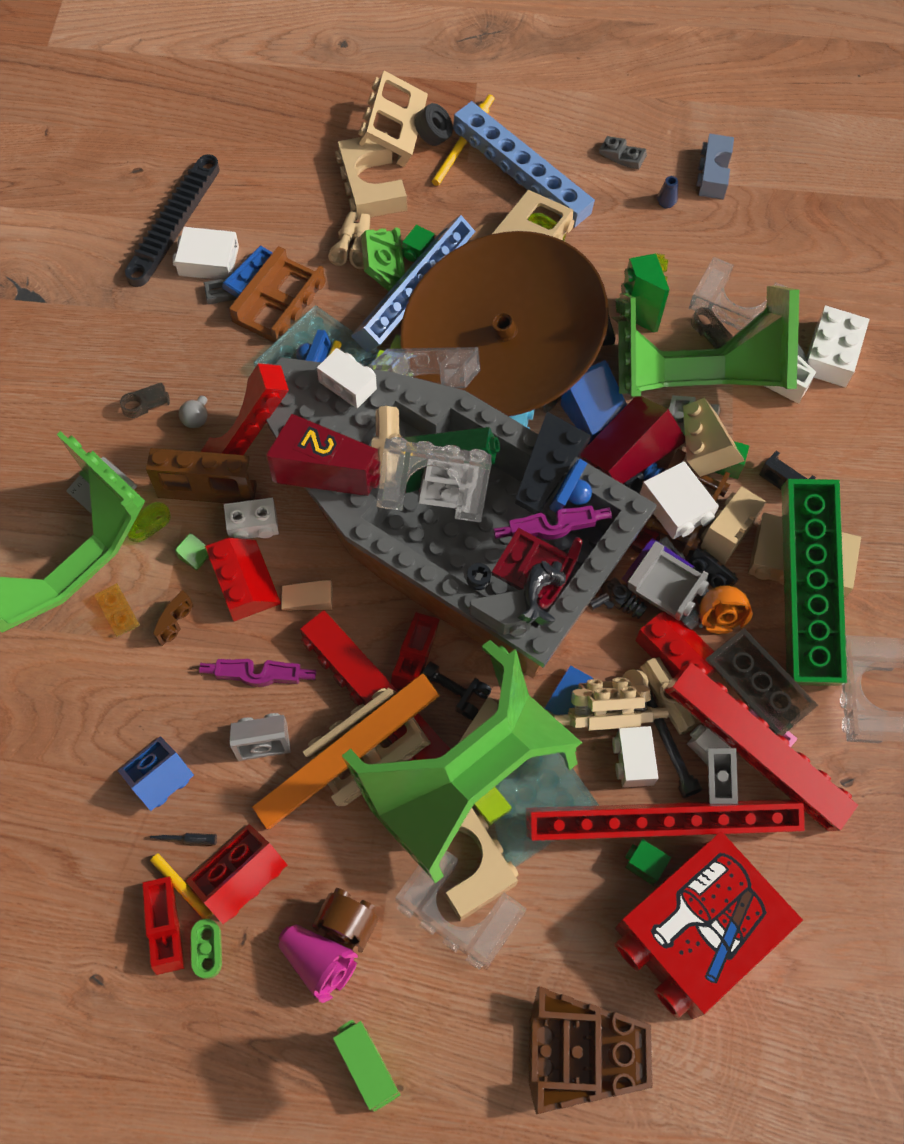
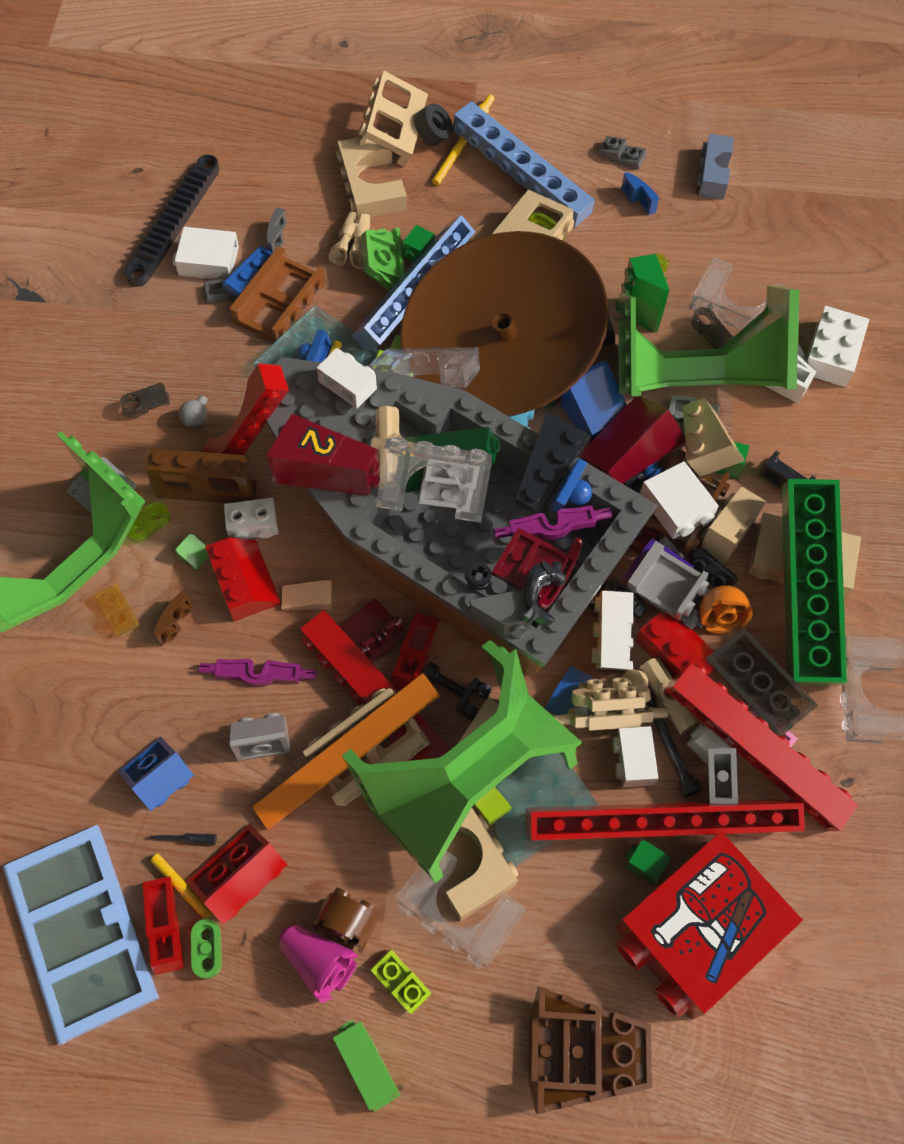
(79, 934): none -> door
(275, 228): none -> dark grey slope
(374, 630): none -> dark red hinge
(400, 981): none -> lime slope
(613, 631): none -> white wedge
(638, 190): none -> blue slope
(668, 193): dark blue cone -> none

